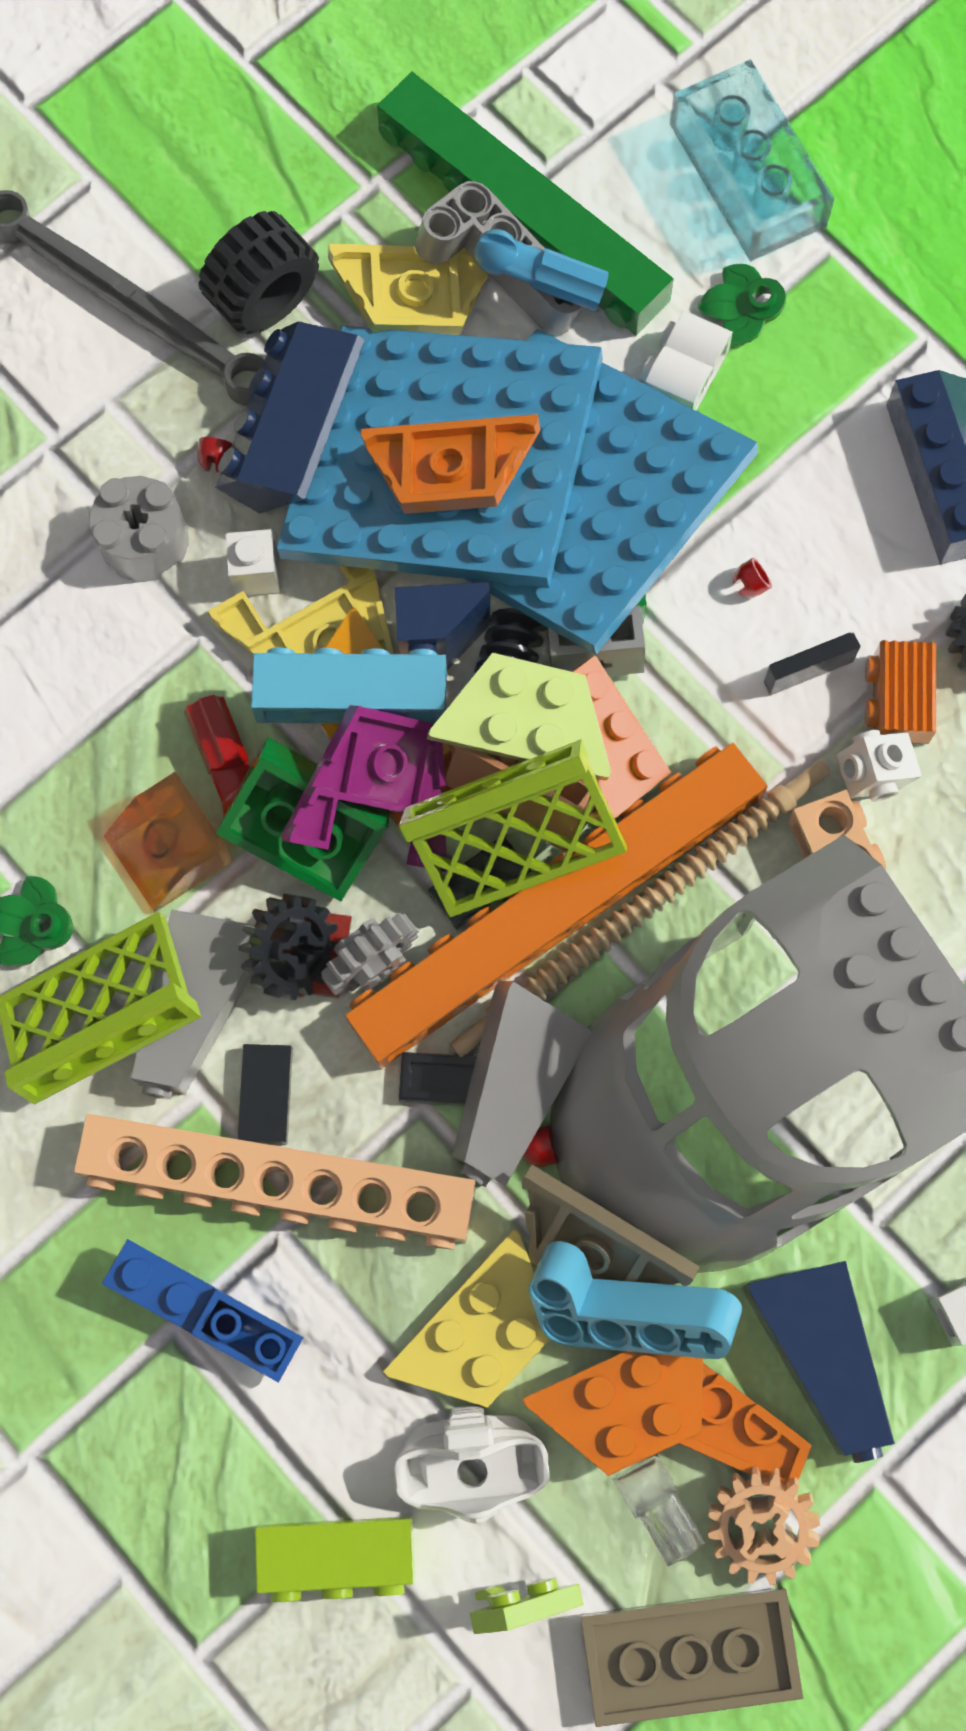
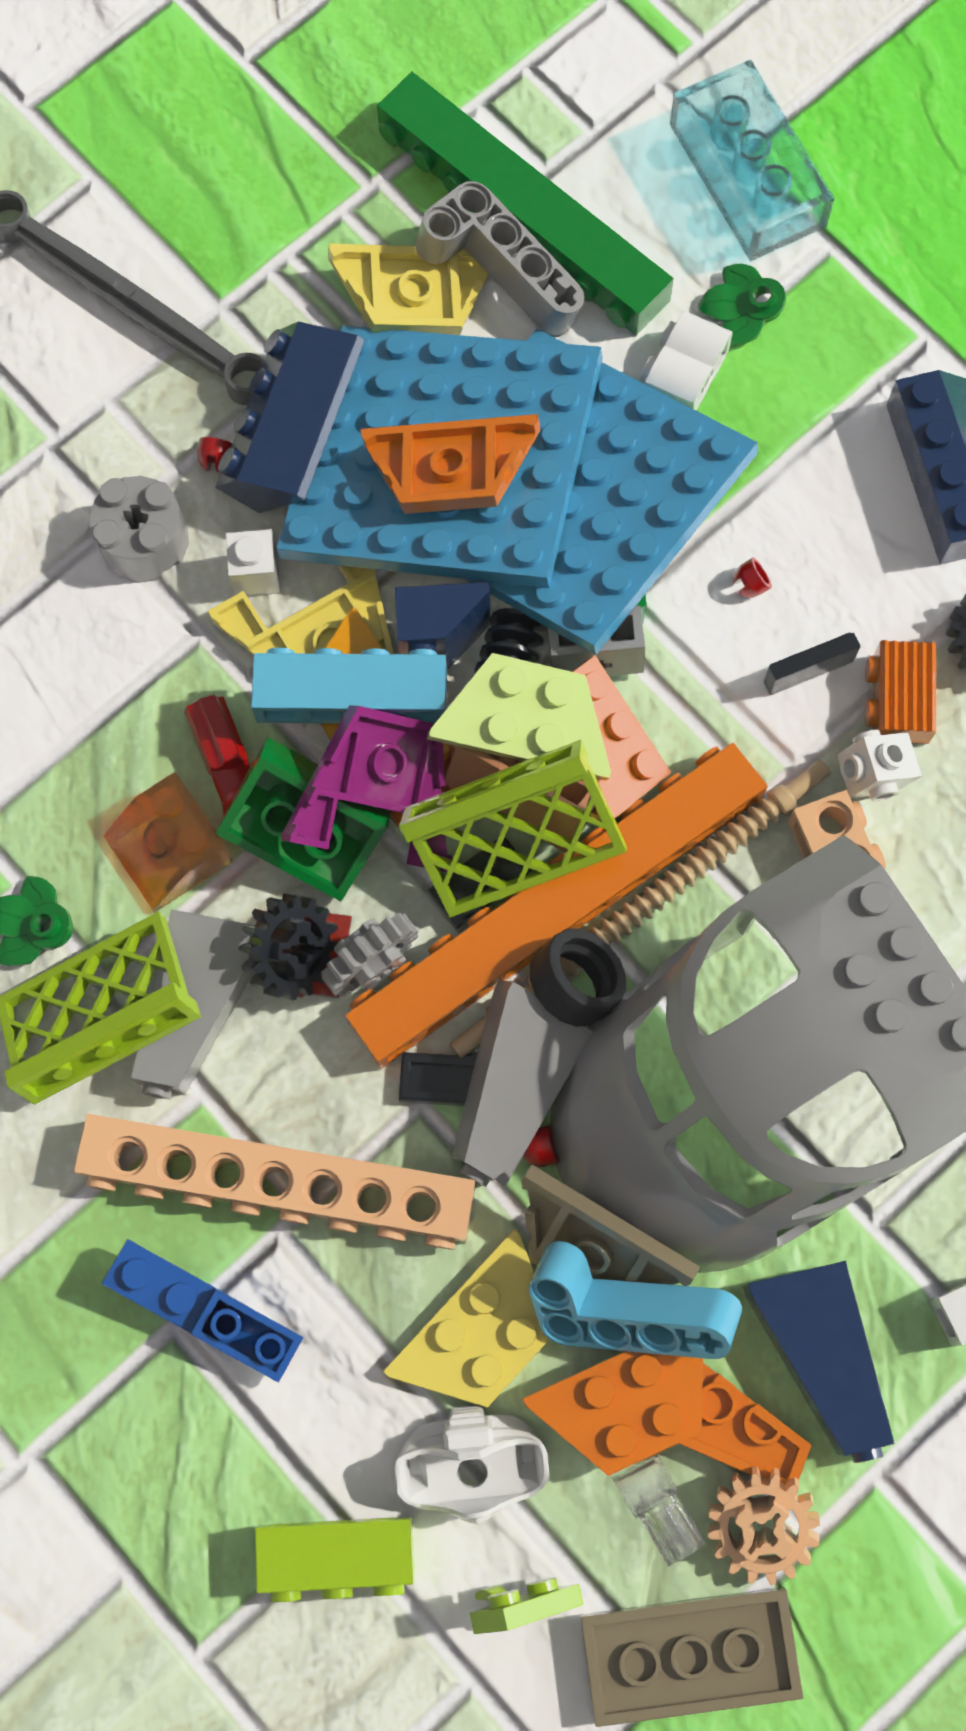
(258, 272): black tyre -> none
(265, 1093): black tile -> none
(543, 269): dark azure piece -> none
(557, 992): none -> black tyre

